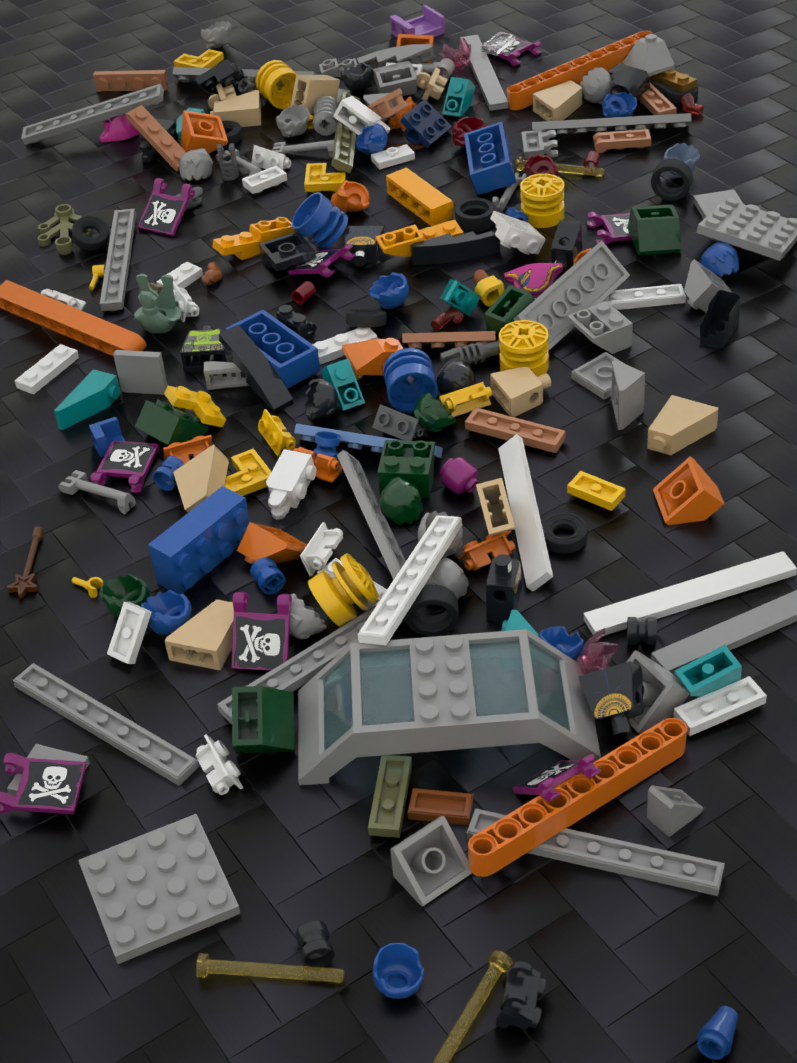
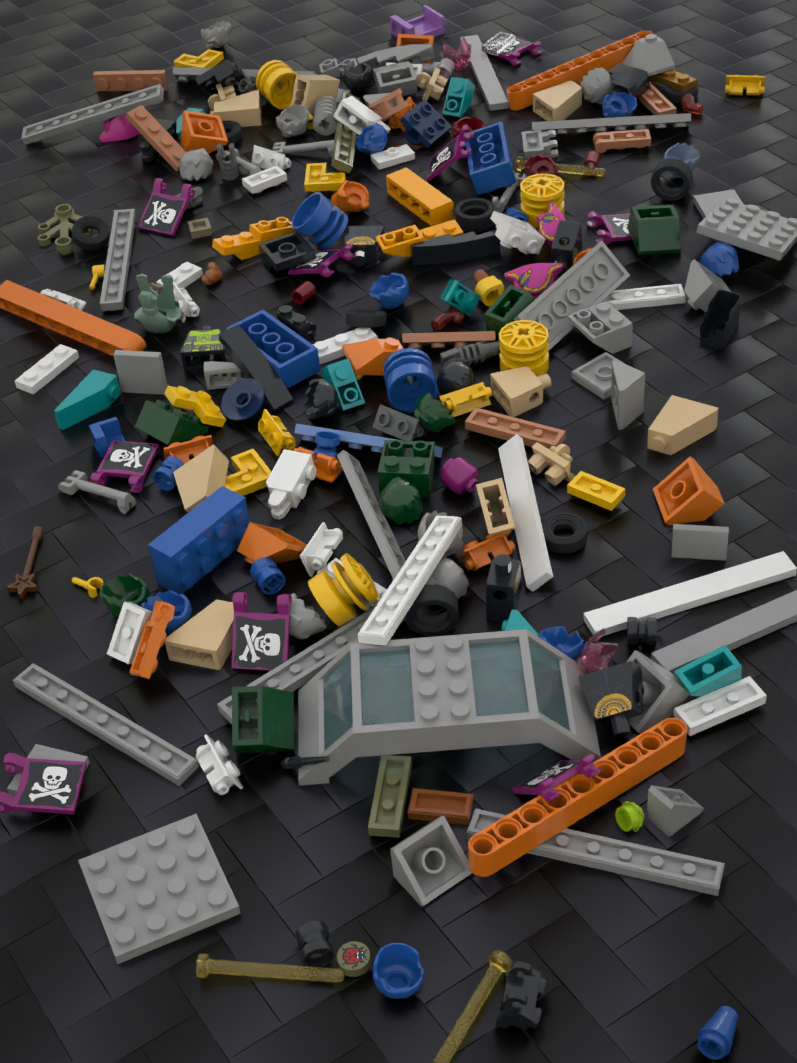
(151, 640): none -> orange hinge
(199, 228): none -> dark tan tile
(243, 399): none -> dark blue dish
(298, 762): none -> black piece
(354, 958): none -> olive tile
(449, 153): none -> flag
(549, 222): none -> dark pink hat
(555, 459): none -> tan hips
(629, 816): none -> lime plate
(700, 542): none -> light grey slope
(753, 84): none -> yellow hinge

